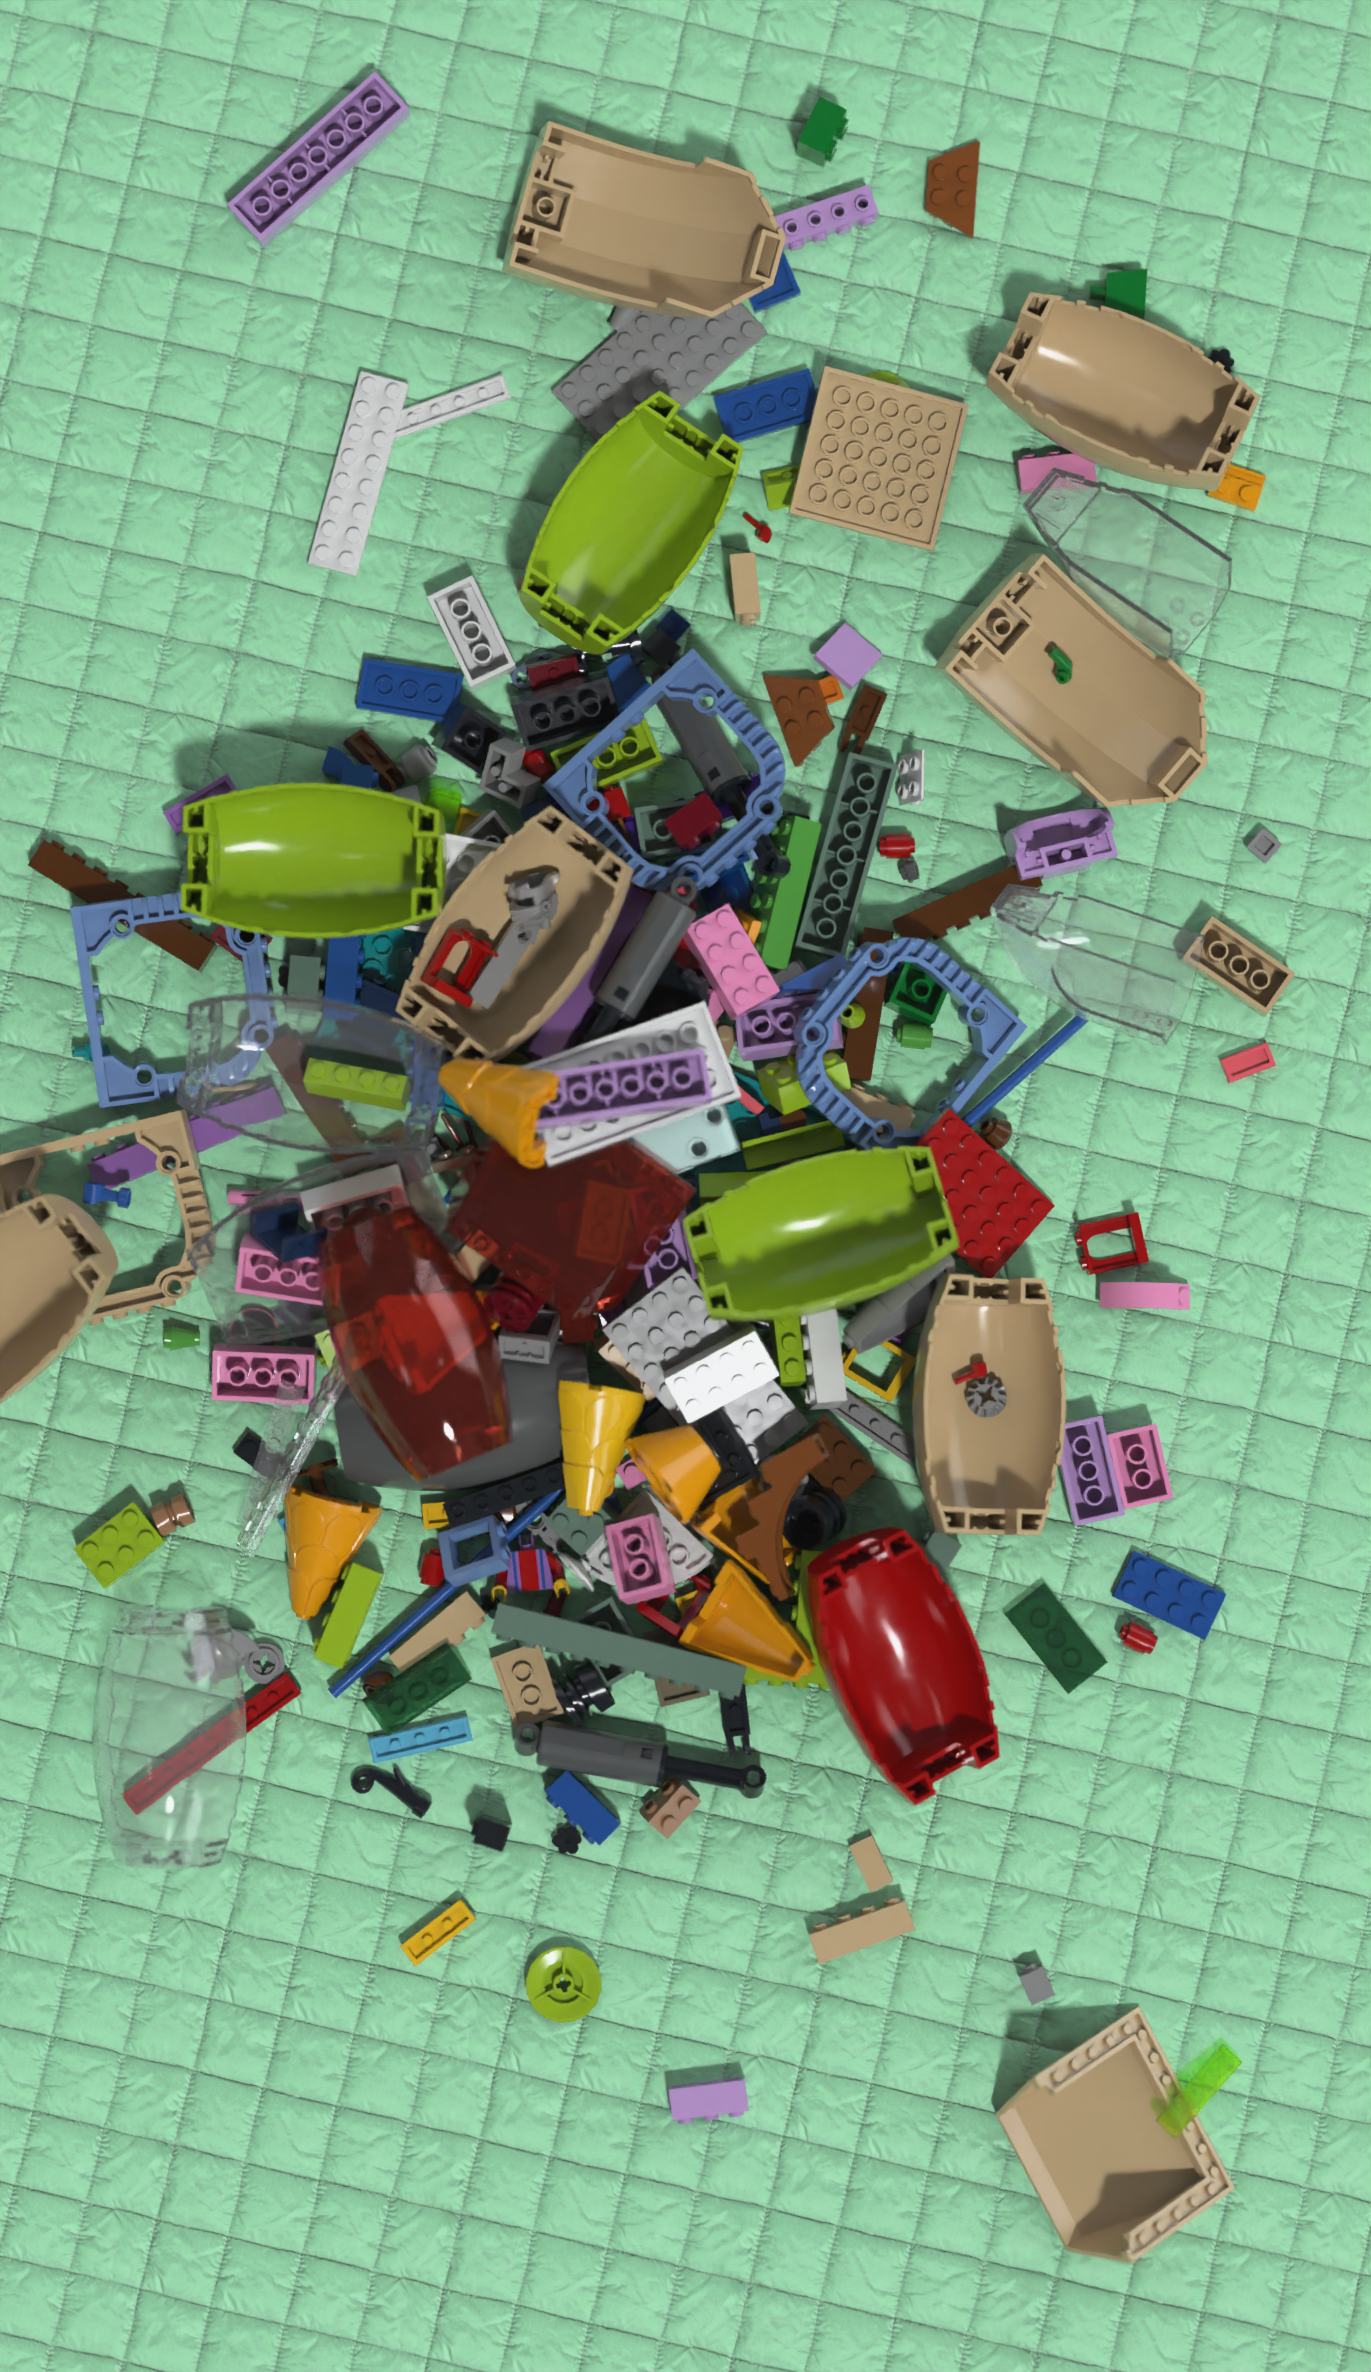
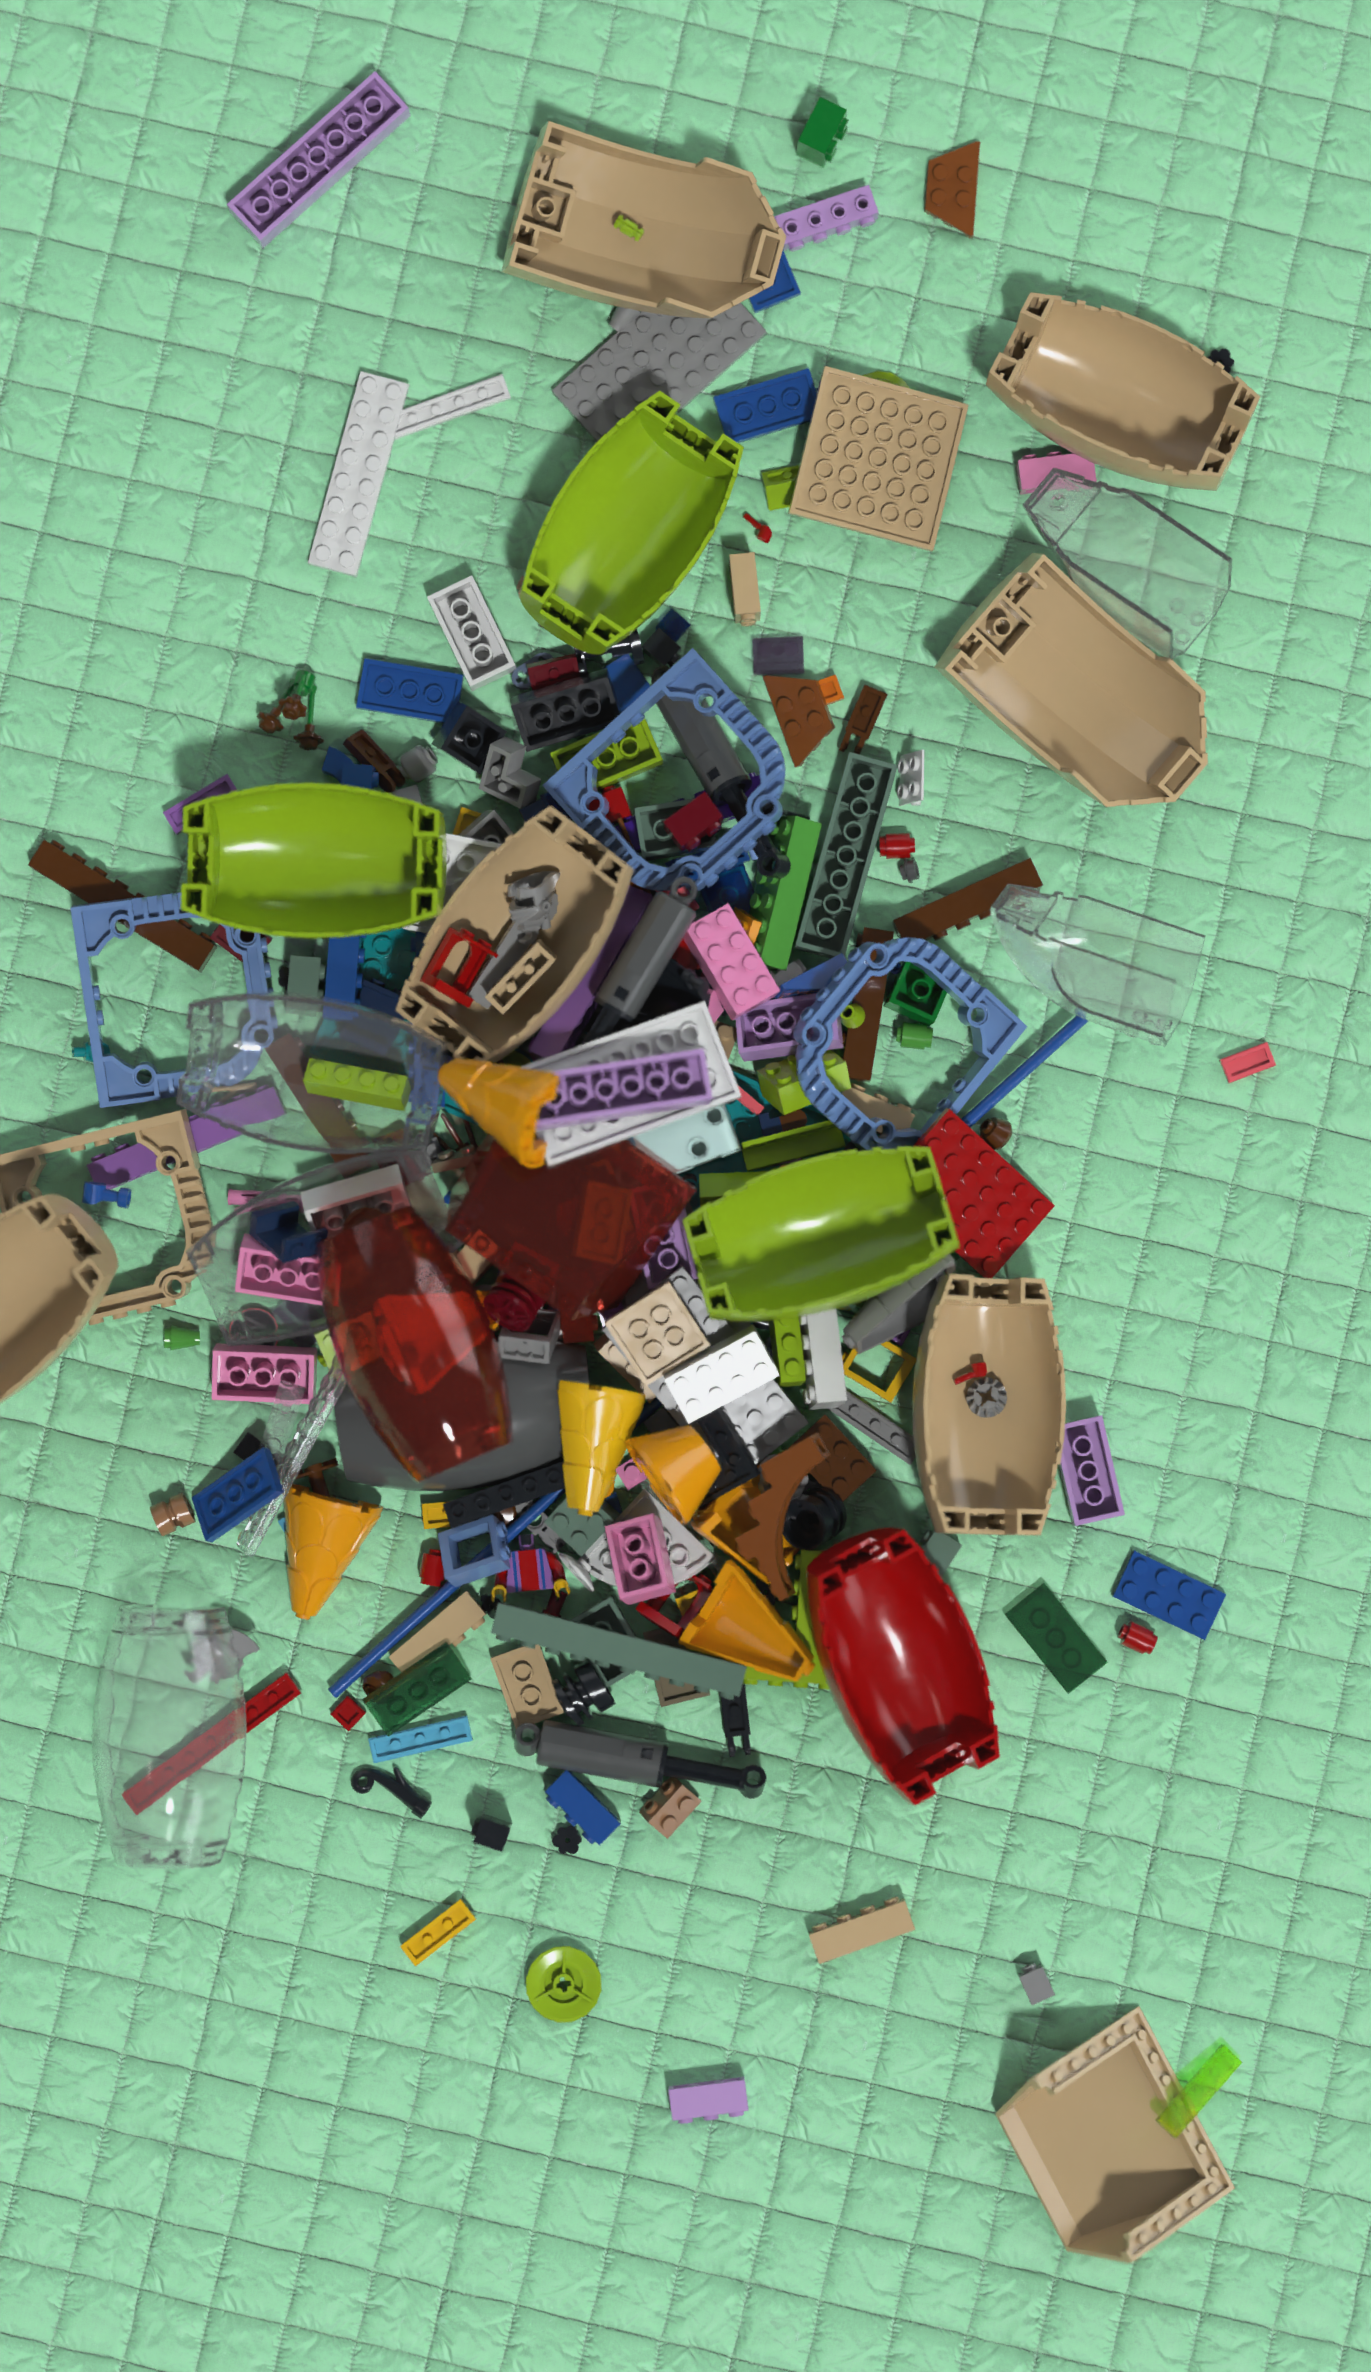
(120, 1544): lime brick -> none
(237, 1494): none -> blue plate
(272, 1673): light grey gear -> none
(292, 709): none -> reddish brown plant
(348, 1616): lime brick -> none
(348, 1713): none -> red tile
(445, 801): clear neon green brick -> none
(521, 976): none -> tan brick
(538, 764): red brick -> none
(629, 228): none -> lime piece
(657, 1333): none -> tan plate
(778, 656): none -> plate
(847, 656): lavender tile -> none
(871, 1863): tan tile -> none
(1061, 843): lavender piece -> none
(1063, 665): green arm -> none
(1086, 1231): red panel -> none
(1123, 291): green torso -> none
(1139, 1466): bright pink brick -> none
(1144, 1295): bright pink arch -> none
(1239, 488): light orange plate -> none
(1241, 967): tan brick -> none
(1263, 845): light grey plate -> none

